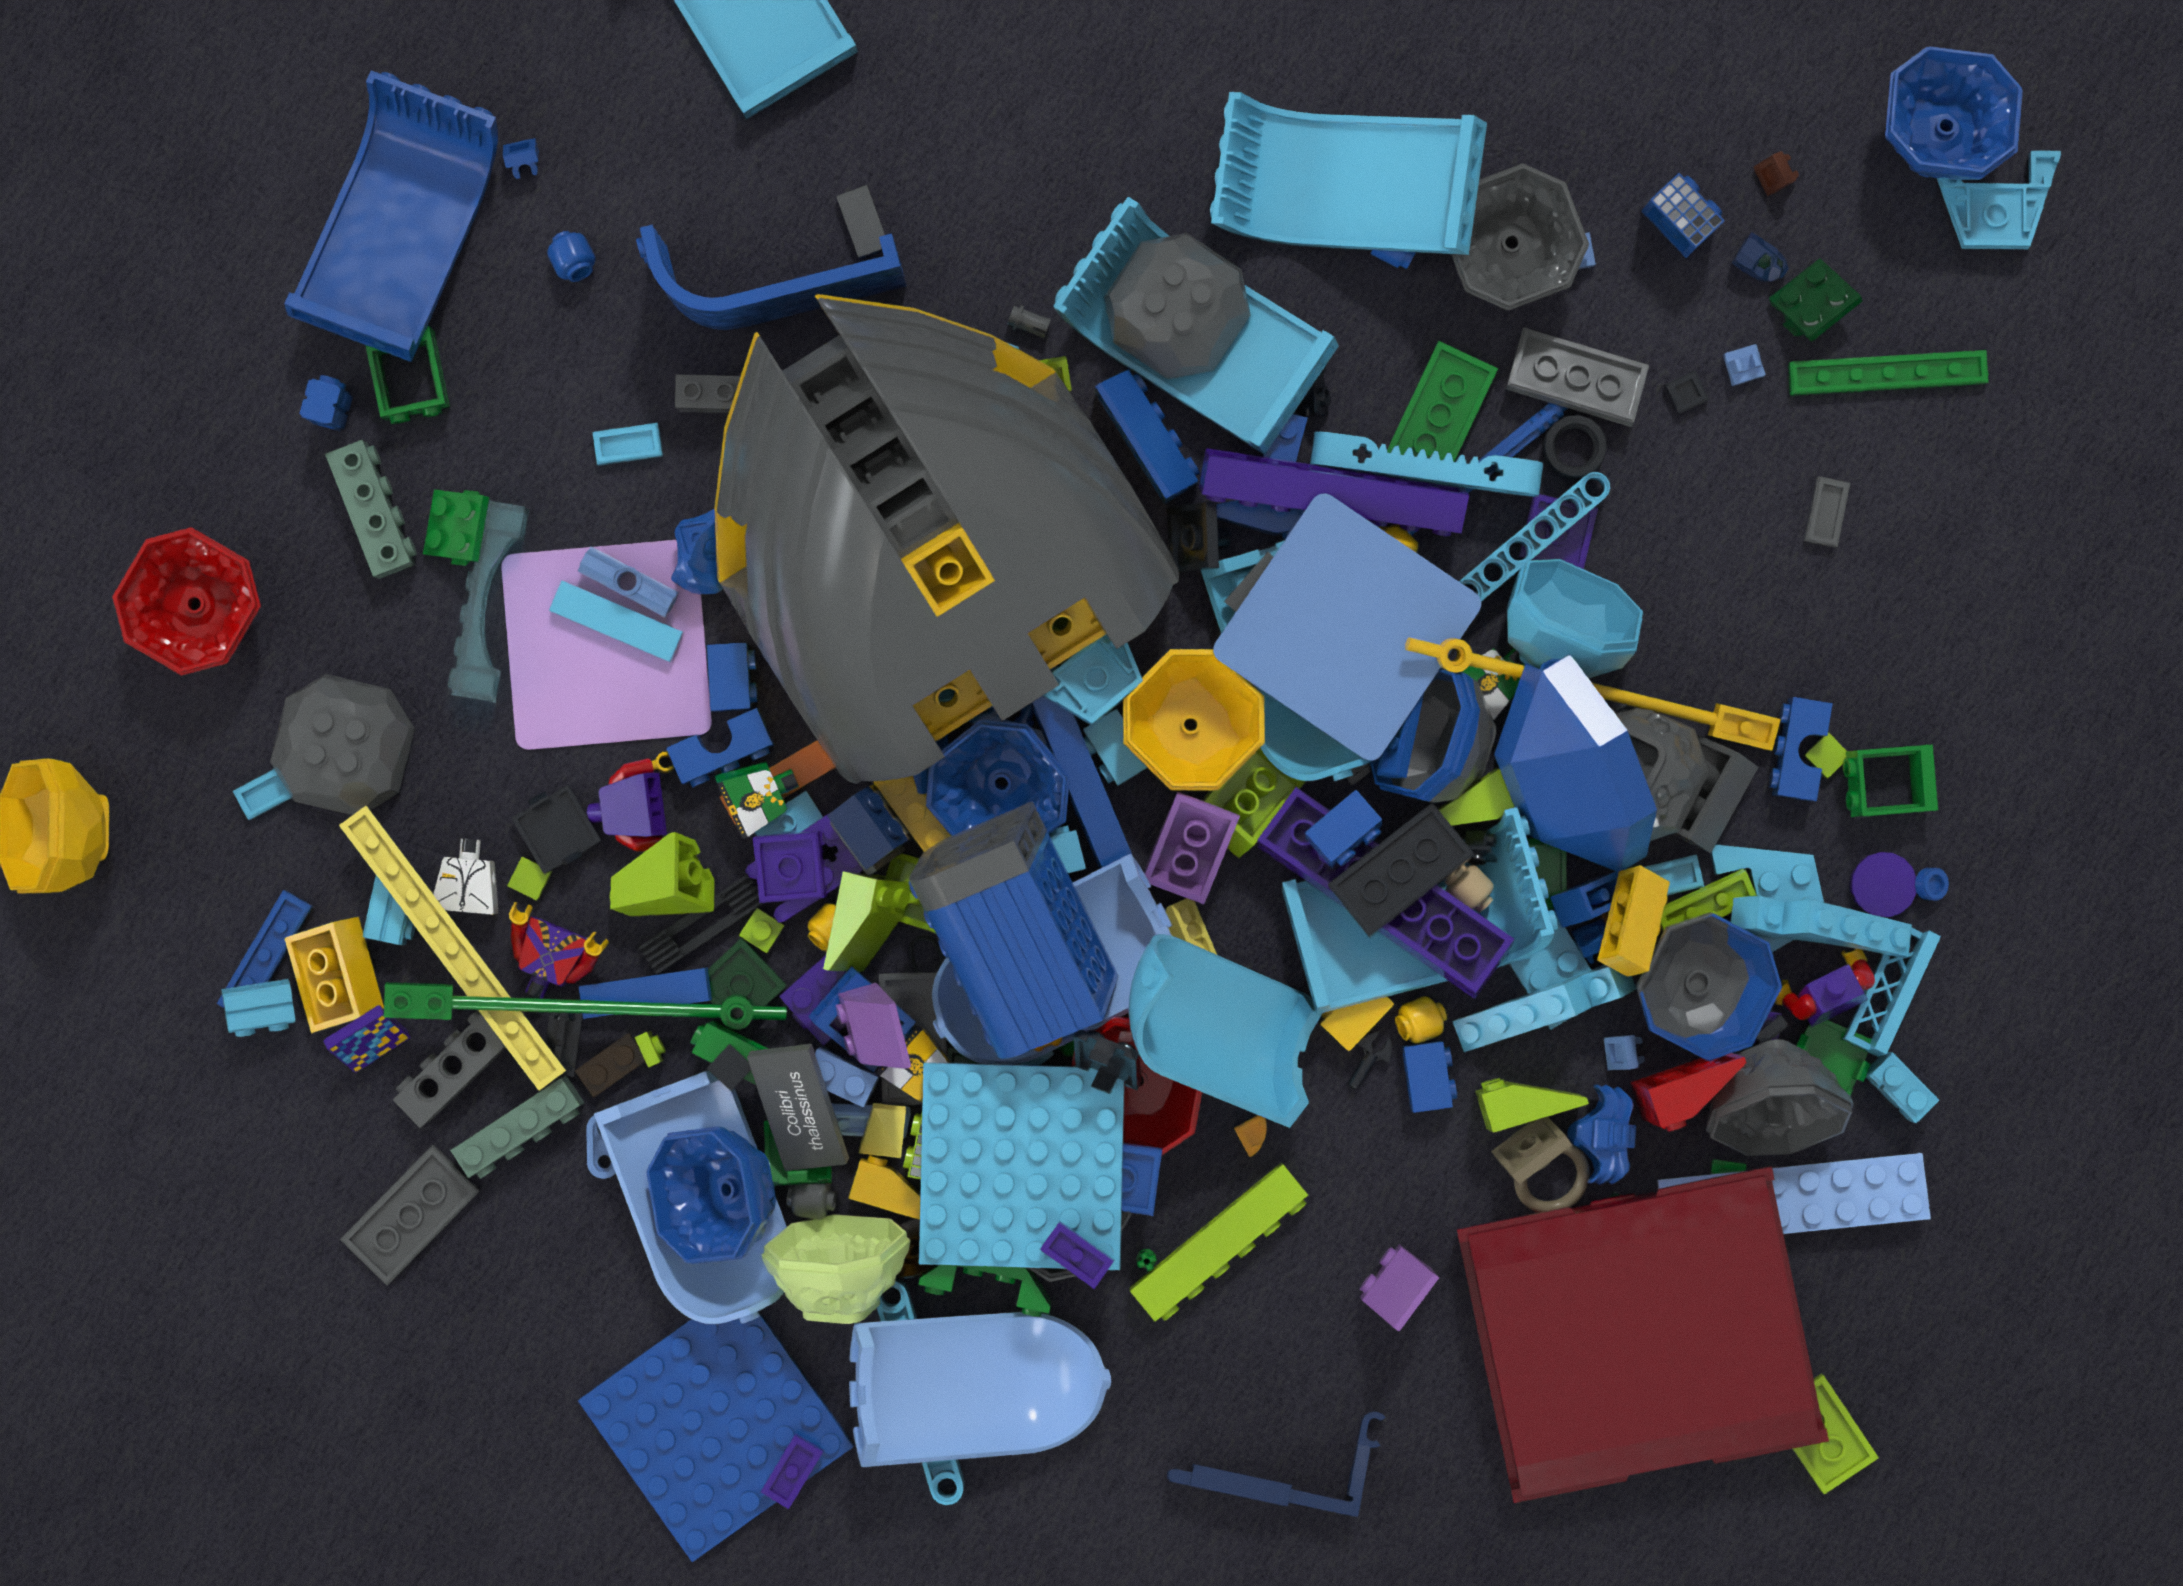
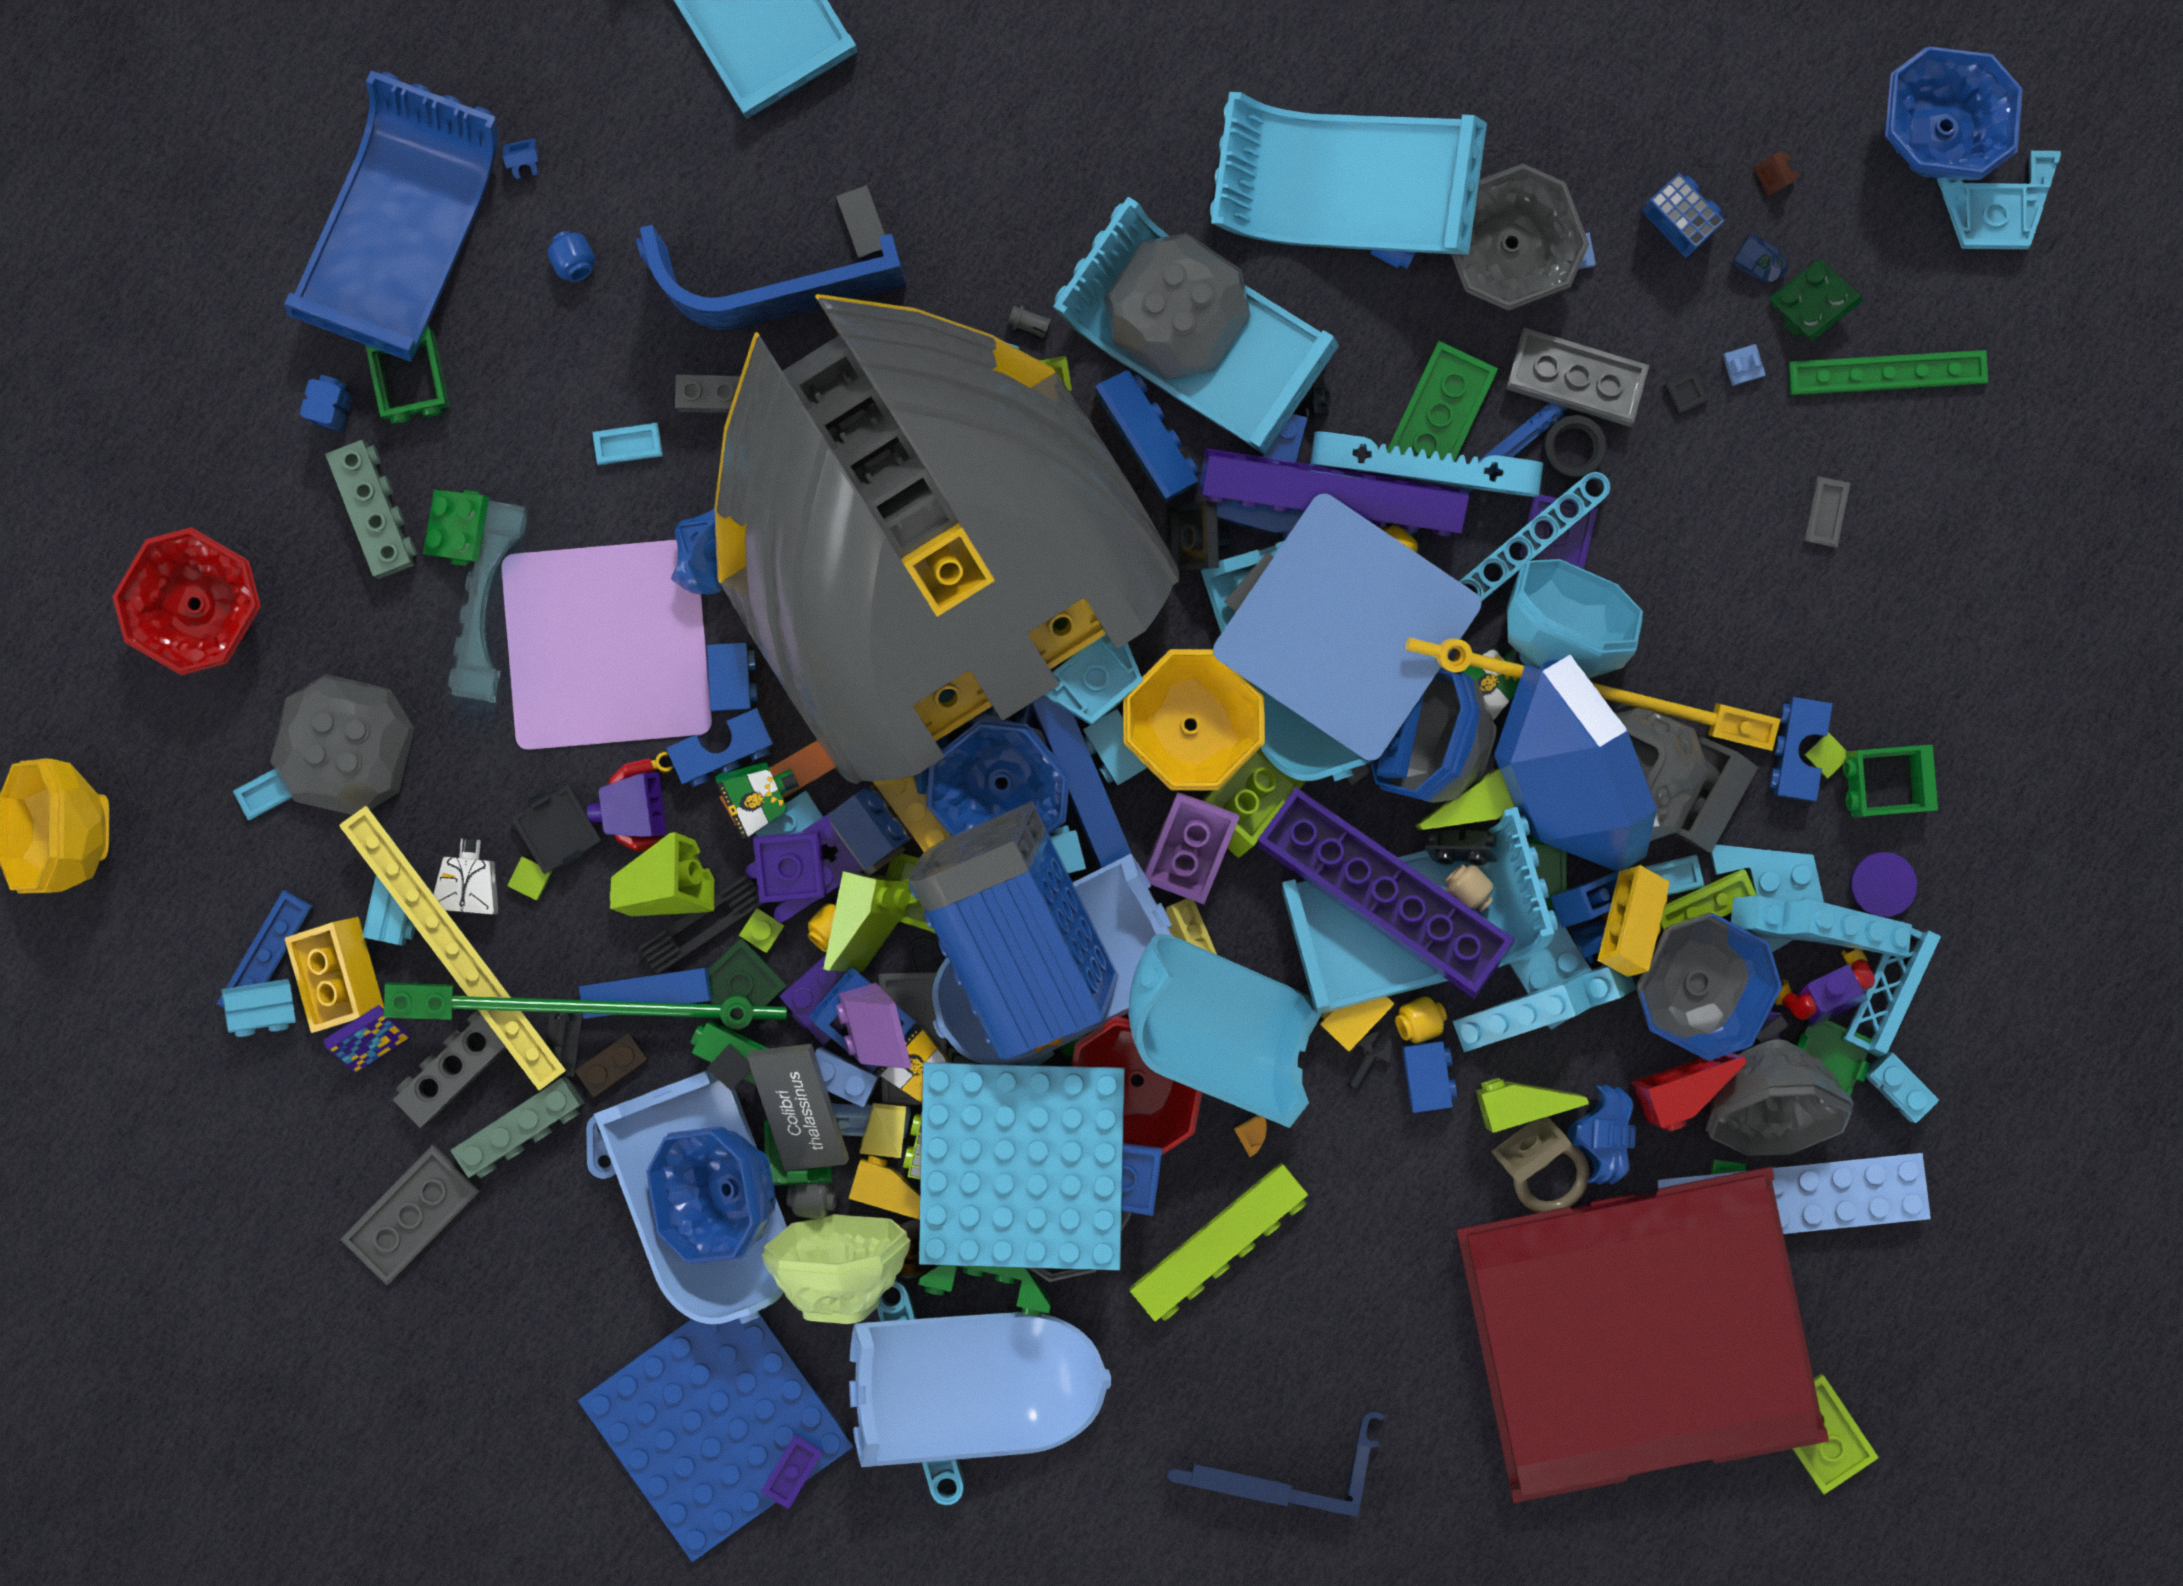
(550, 951): torso -> none
(609, 572): medium blue piece -> none
(616, 621): medium azure tile -> none
(651, 1048): lime plate -> none
(1077, 1254): dark purple plate -> none
(1109, 1058): black piece -> none
(1149, 1254): green piece -> none
(1344, 830): blue brick -> none
(1398, 1286): medium lavender slope -> none
(1400, 870): black tile -> none
(1622, 1052): medium blue tile -> none
(1931, 884): blue tile -> none

